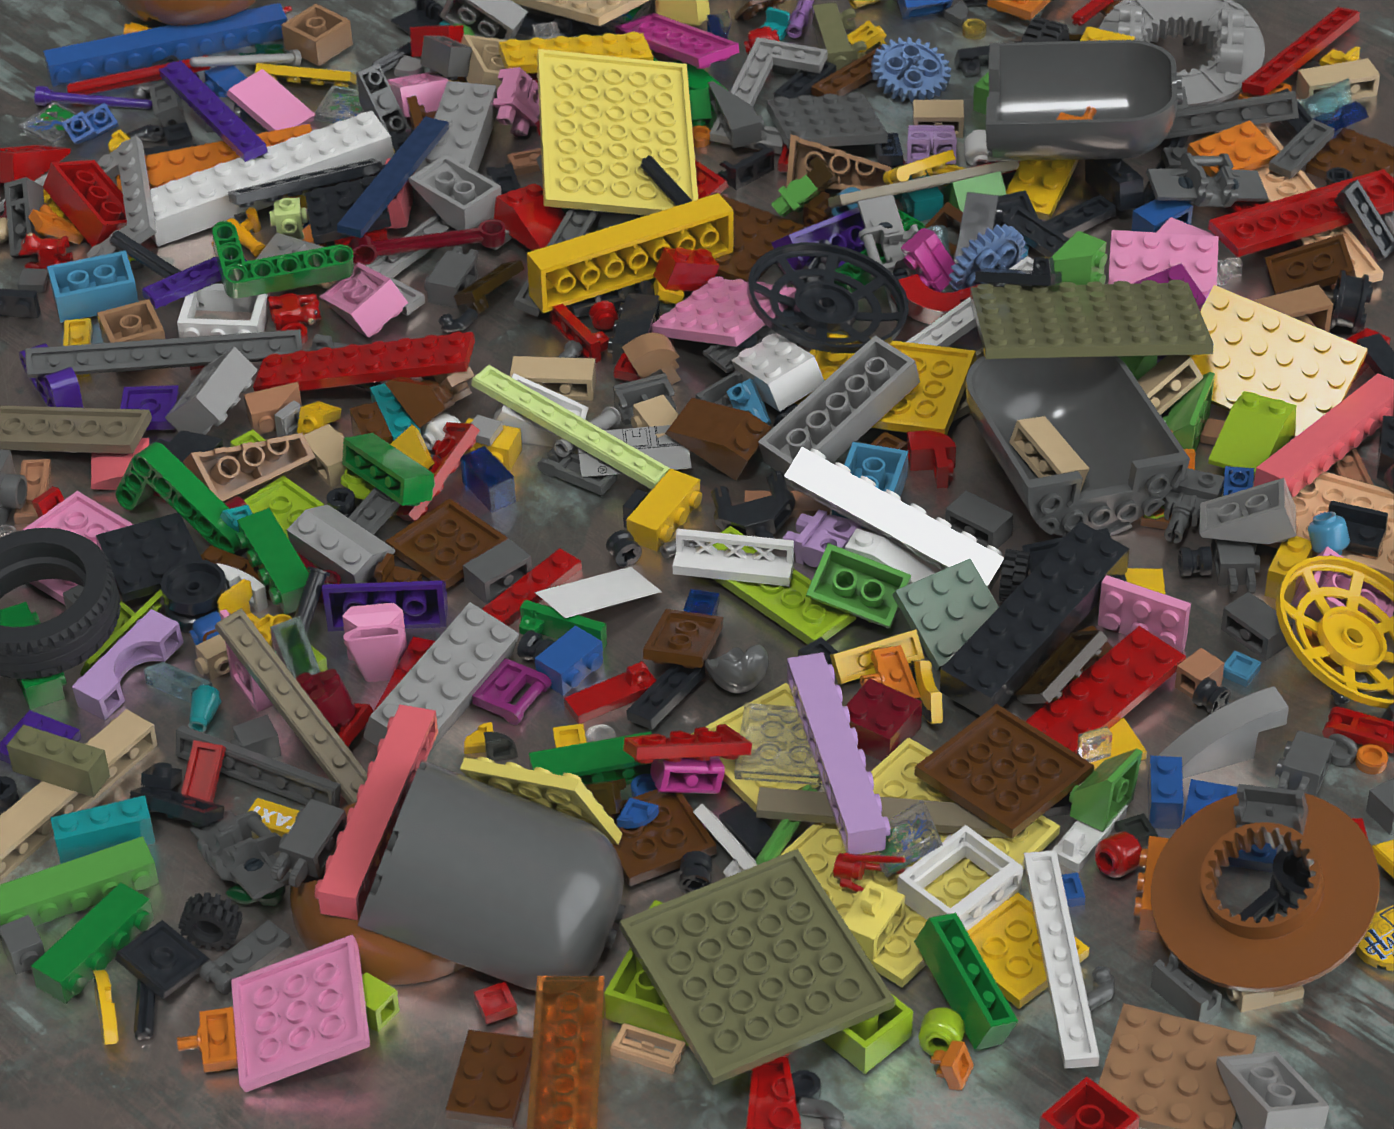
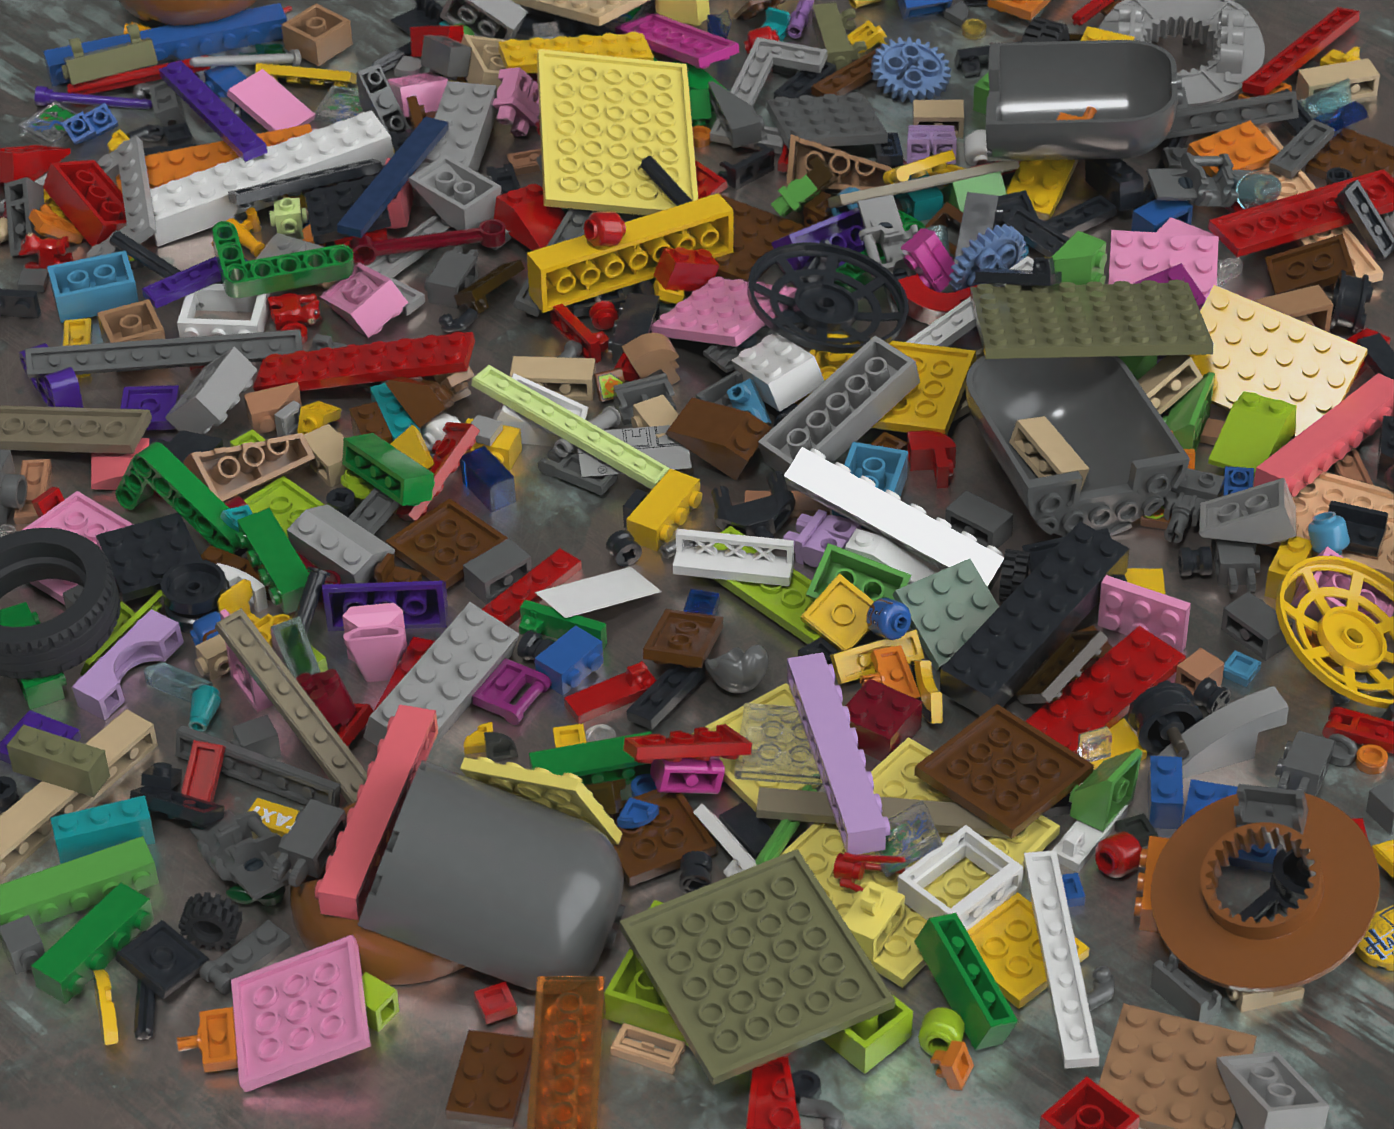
(109, 60): none -> olive brick
(604, 229): none -> red head
(605, 382): none -> tile
(839, 614): none -> yellow tile
(888, 618): none -> blue head
(1162, 716): none -> black wheel
(1257, 189): none -> clear light blue hat

